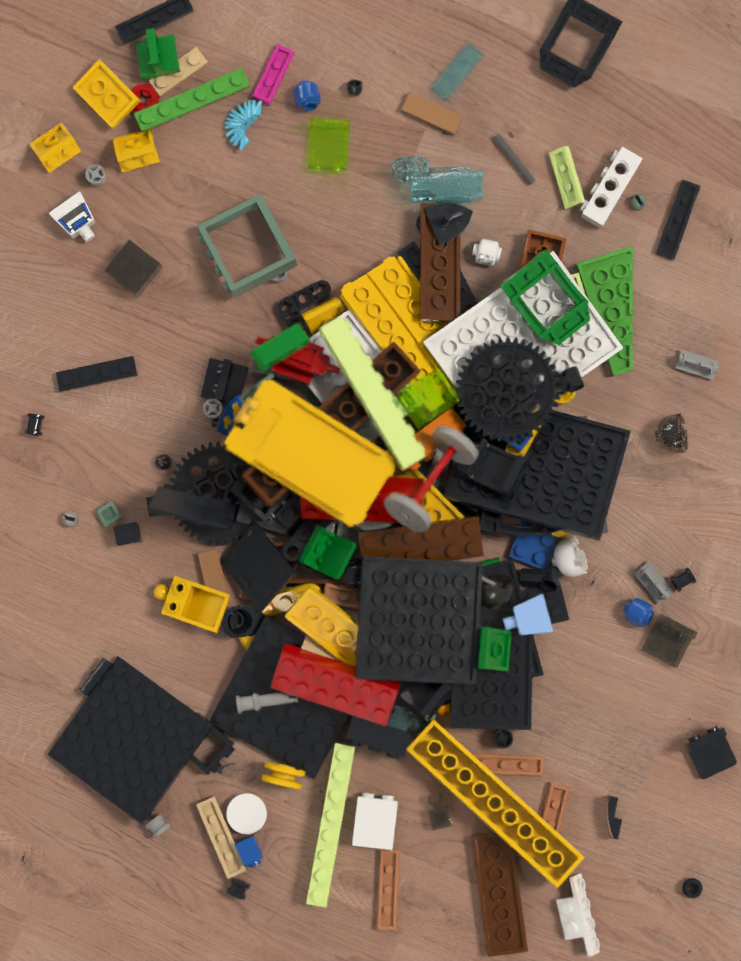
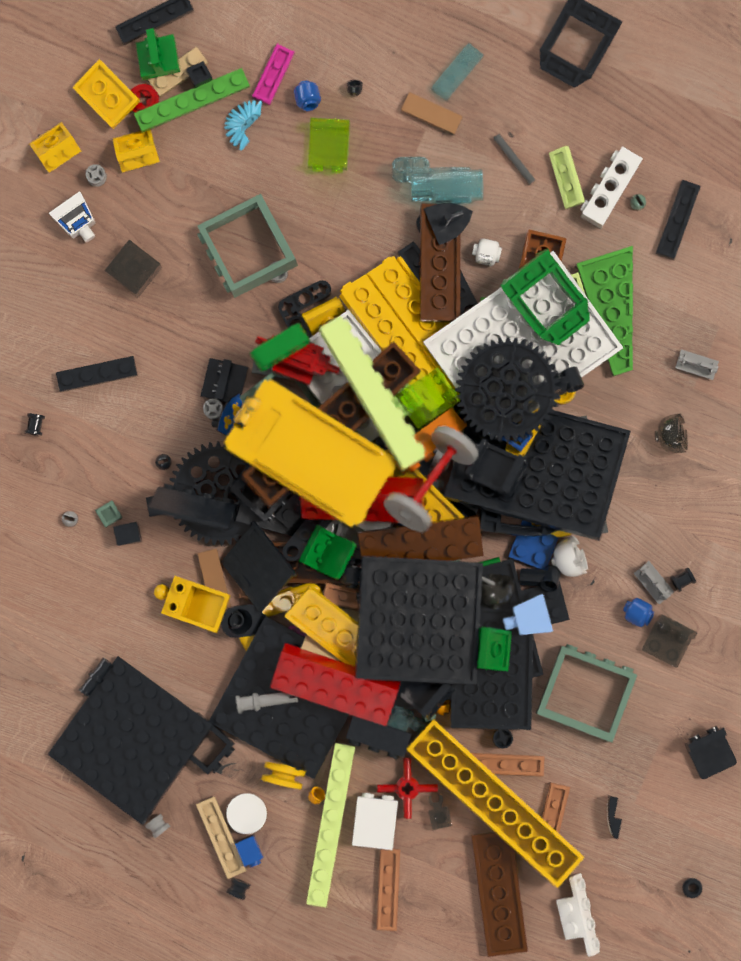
(199, 74): none -> black tile
(316, 795): none -> light orange hinge
(384, 788): none -> red bar
(605, 664): none -> sand green window

